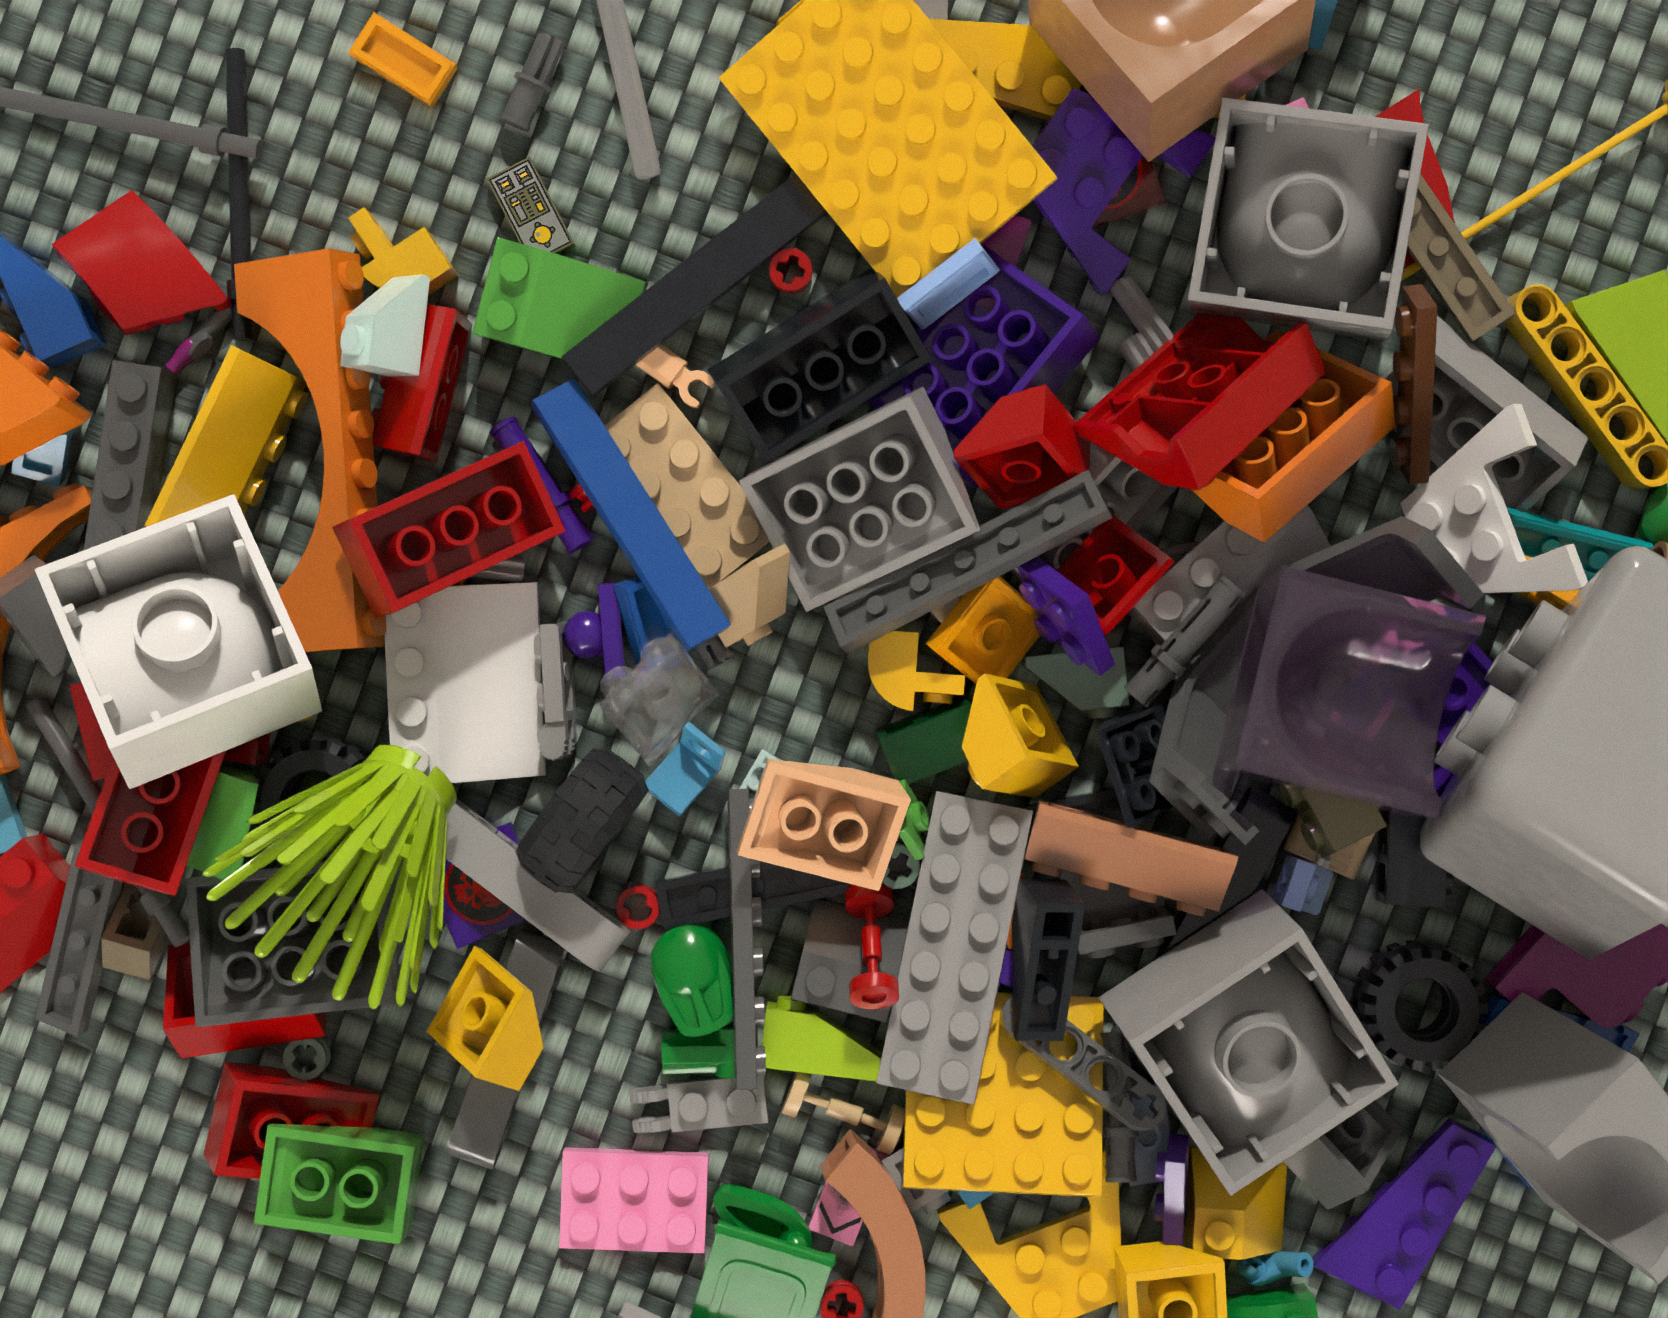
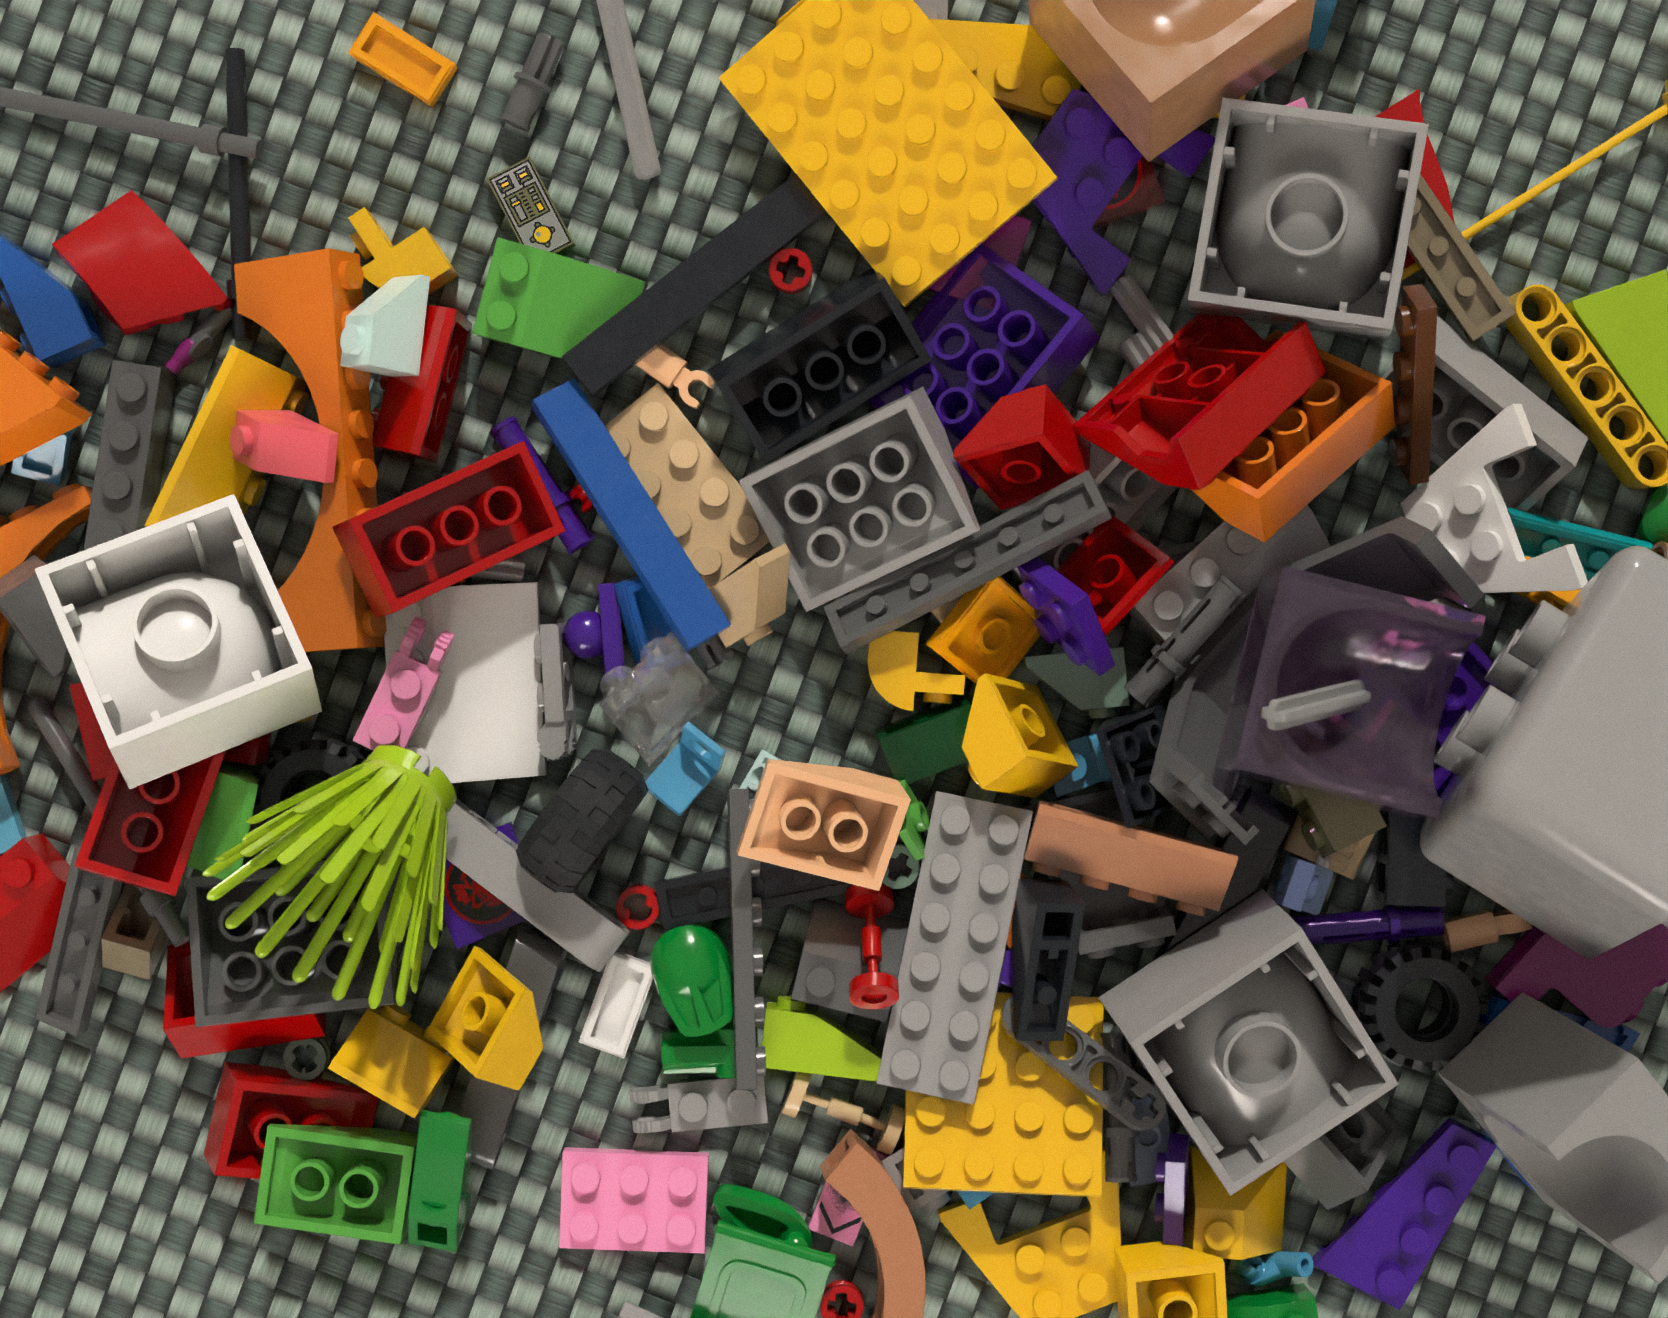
(284, 444): none -> coral slope
(393, 1059): none -> yellow slope
(403, 691): none -> bright pink hinge
(440, 1181): none -> green slope
(617, 1004): none -> white tile
(948, 284): light blue tile -> none
(1091, 765): none -> dark azure bracket
(1315, 704): none -> light grey axle
(1381, 924): none -> dark purple pin
(1480, 928): none -> light nougat bar

